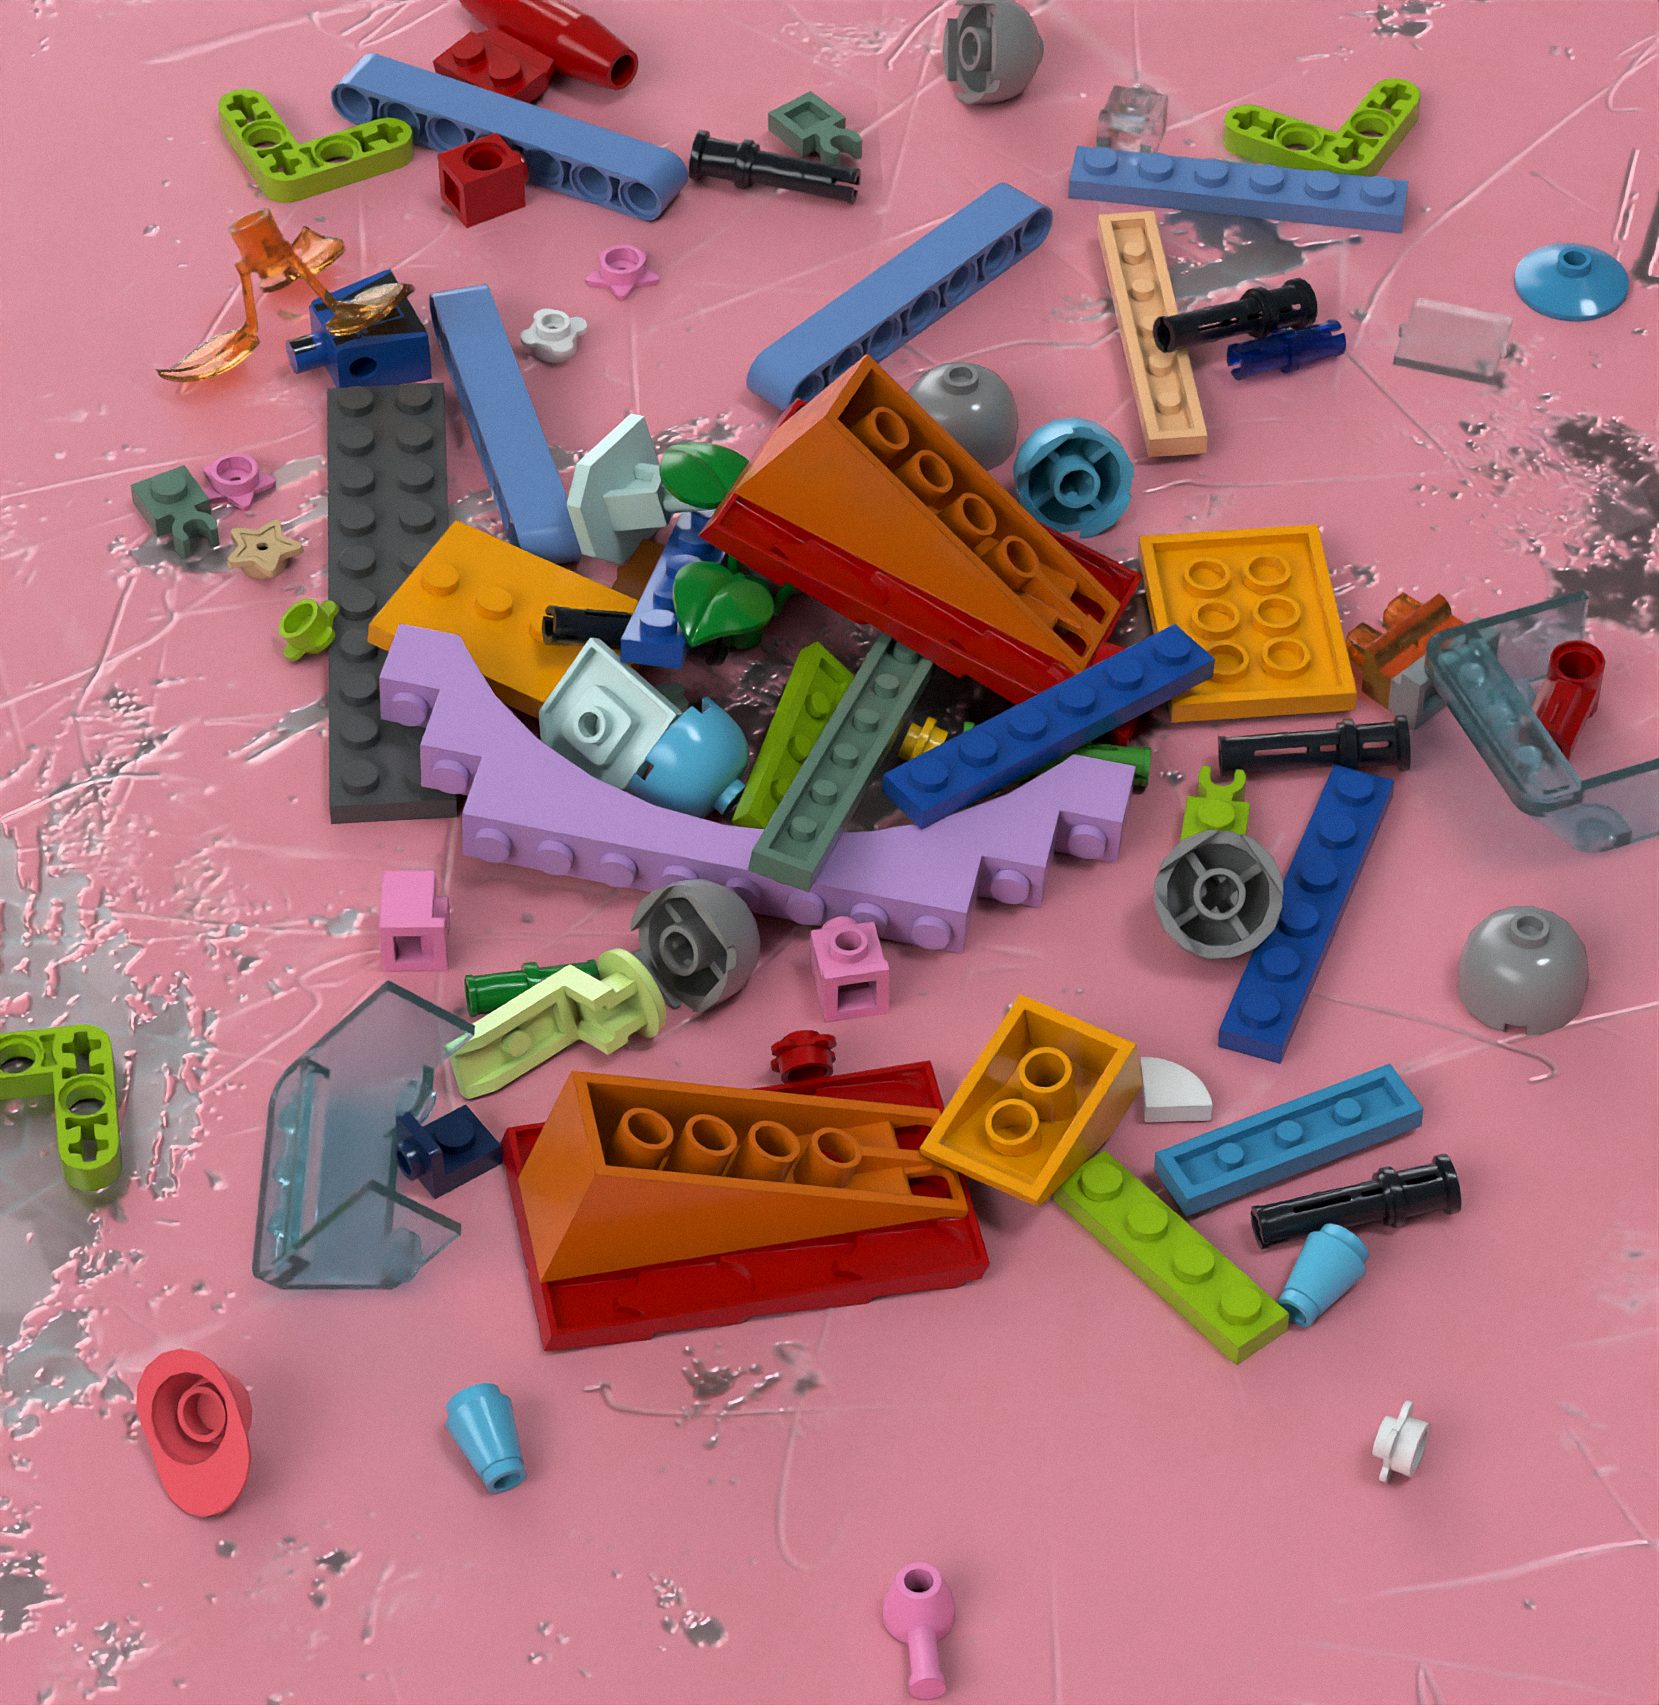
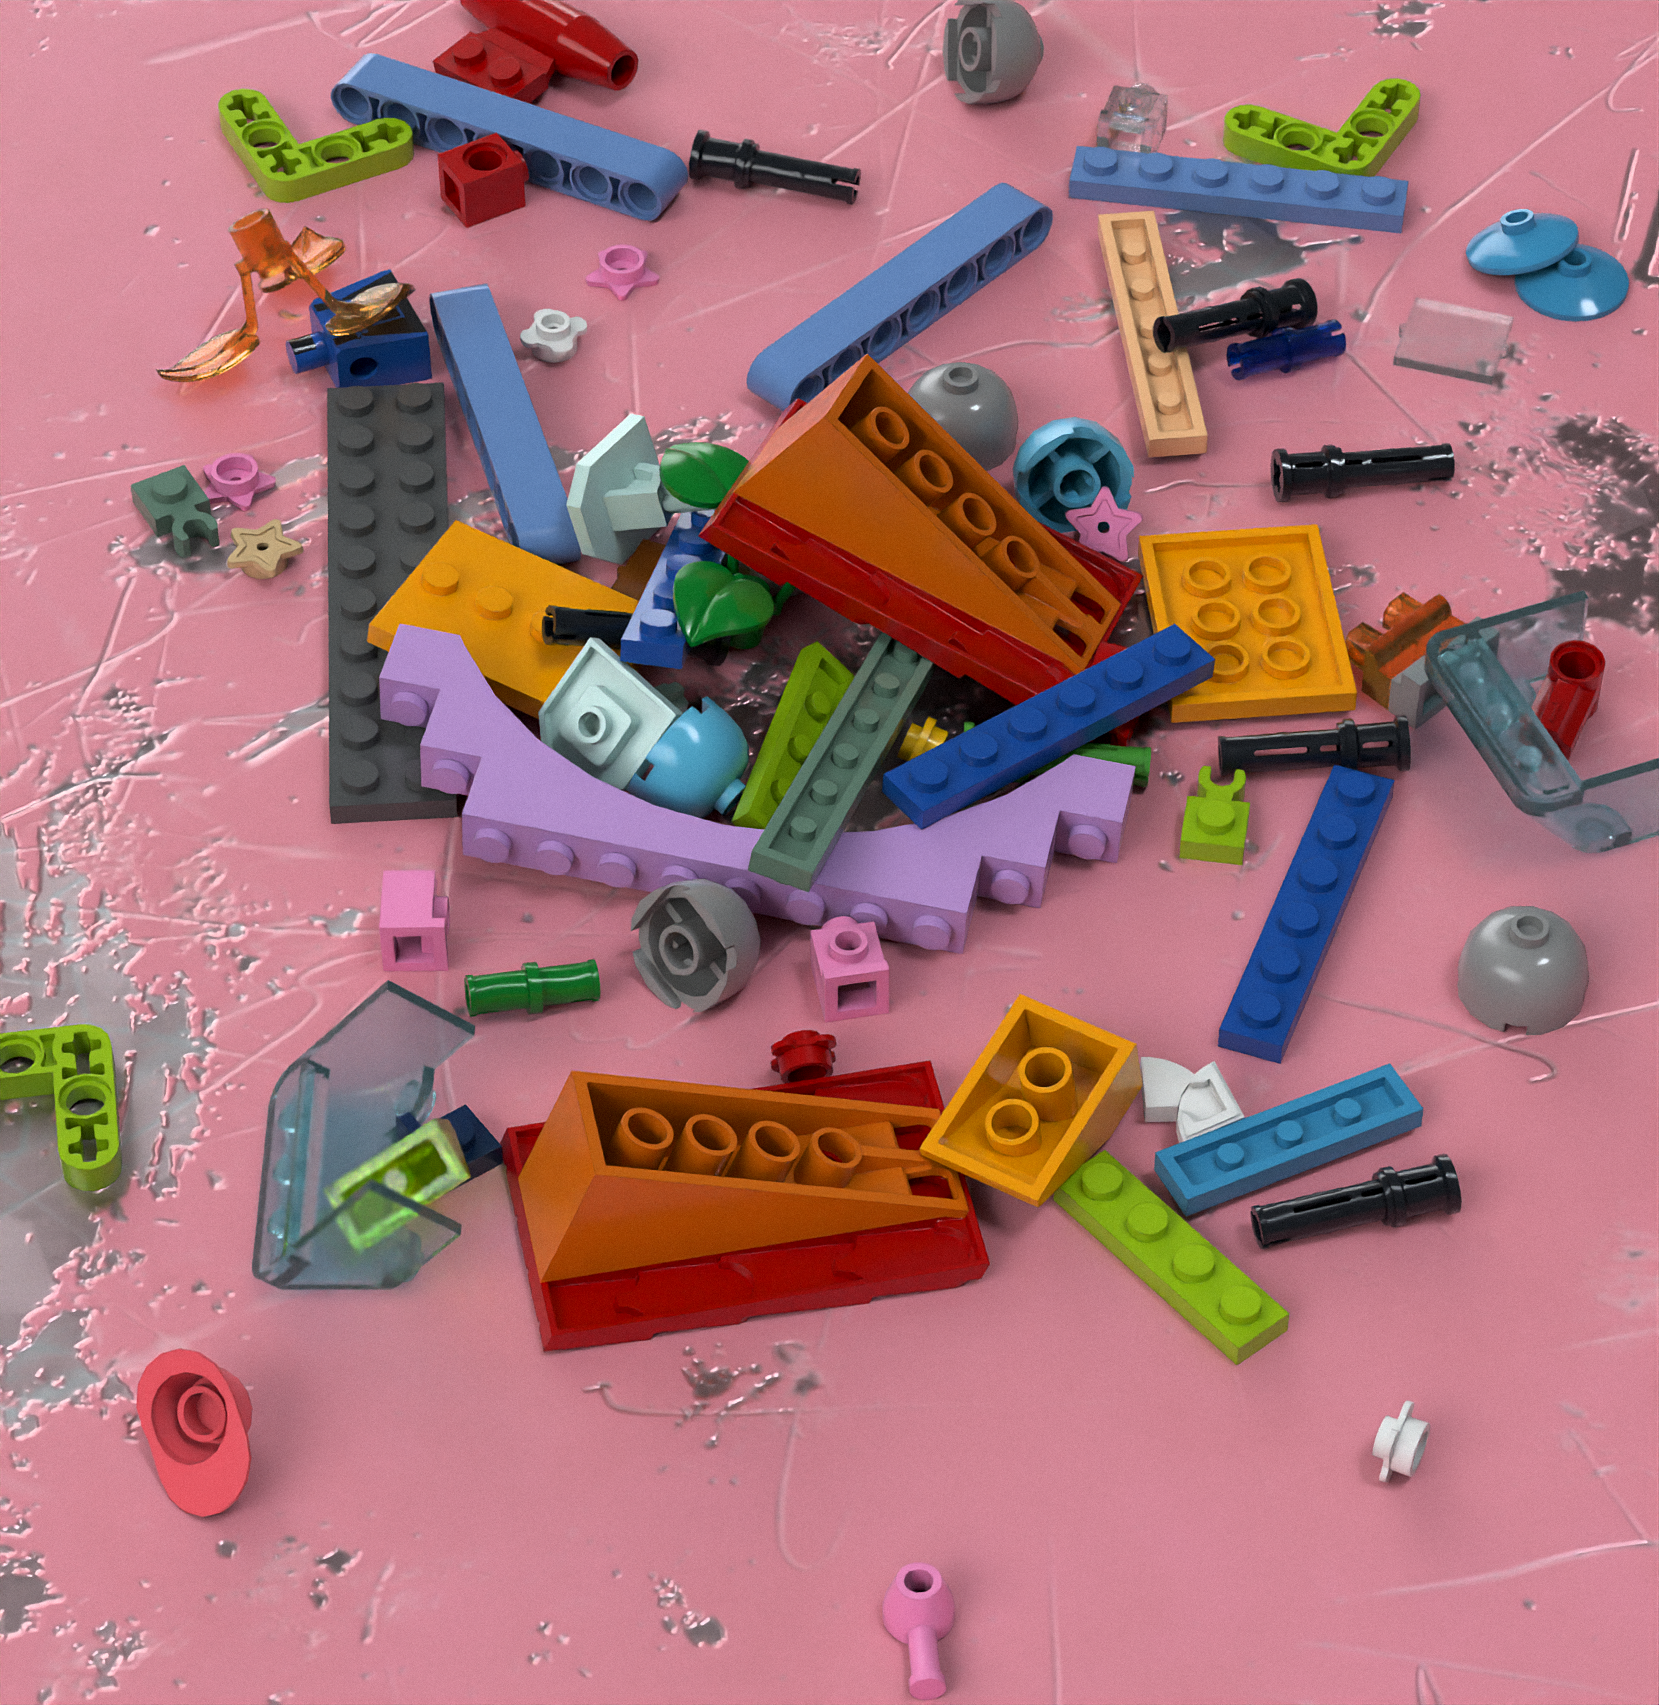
(307, 628): lime plate -> none
(417, 1166): none -> clear neon green slope
(487, 1434): medium azure cone -> none
(557, 1014): yellowish green piece -> none
(813, 125): sand green plate -> none
(1120, 523): none -> bright pink plate
(1206, 1104): none -> white tile
(1218, 894): light grey cylinder -> none
(1323, 1272): medium azure cone -> none
(1335, 470): none -> black pin
(1522, 243): none -> dark azure dish

